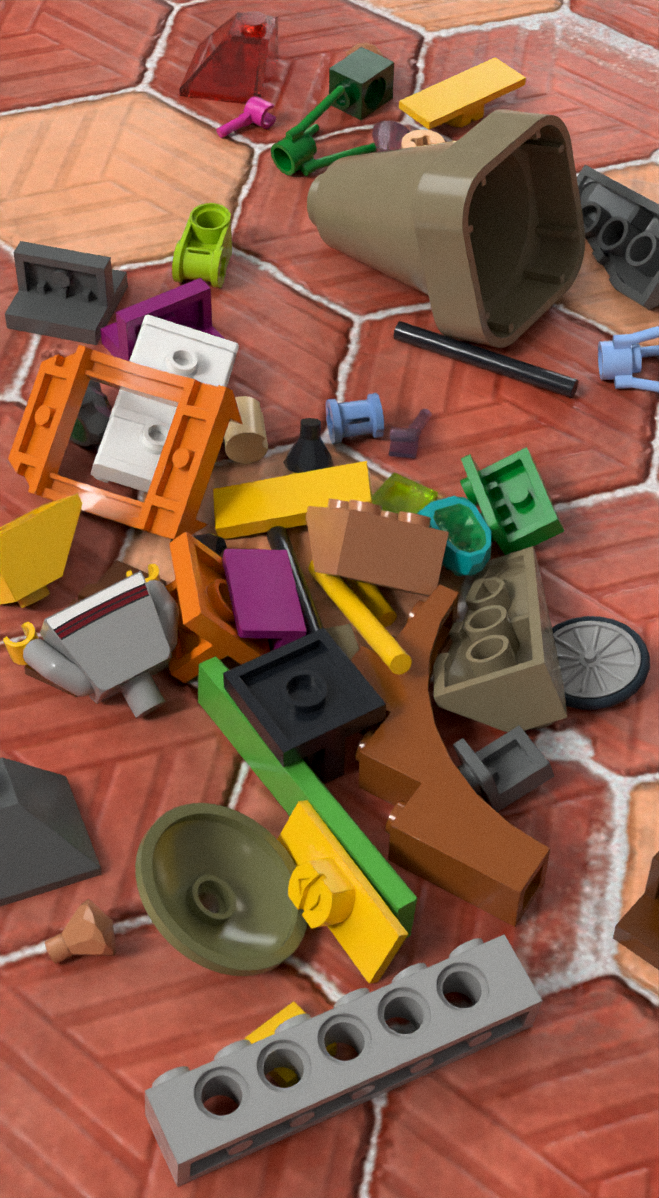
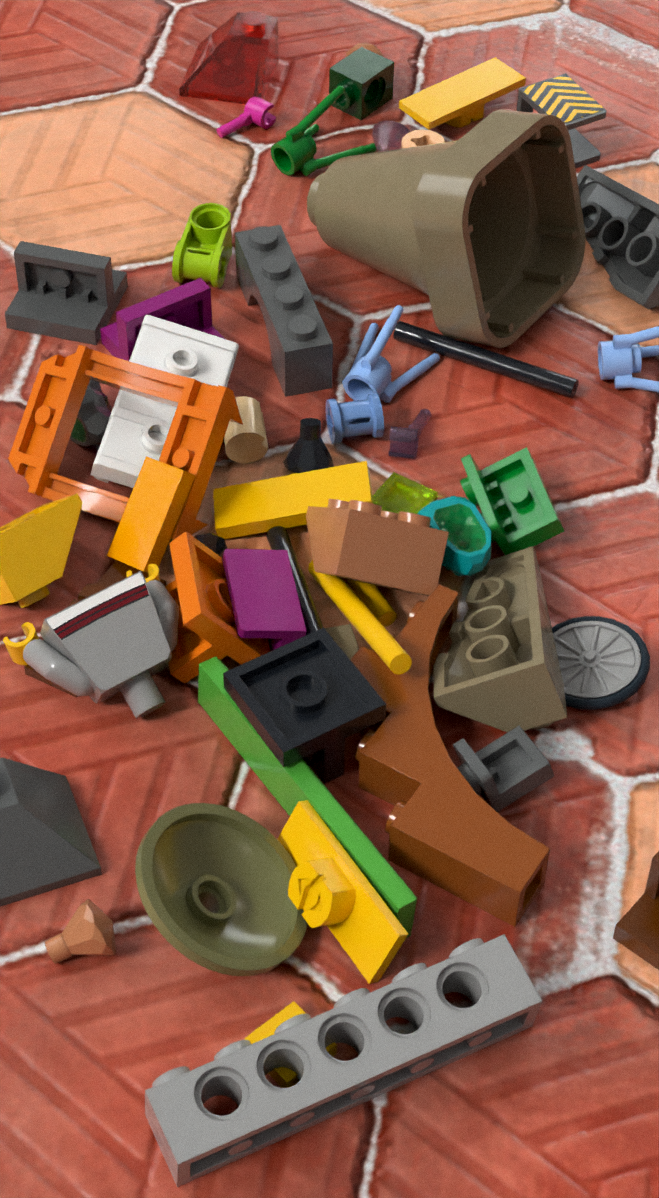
(150, 514): none -> light orange tile
(293, 324): none -> dark grey arch
(373, 372): none -> light blue plant
(570, 103): none -> piece

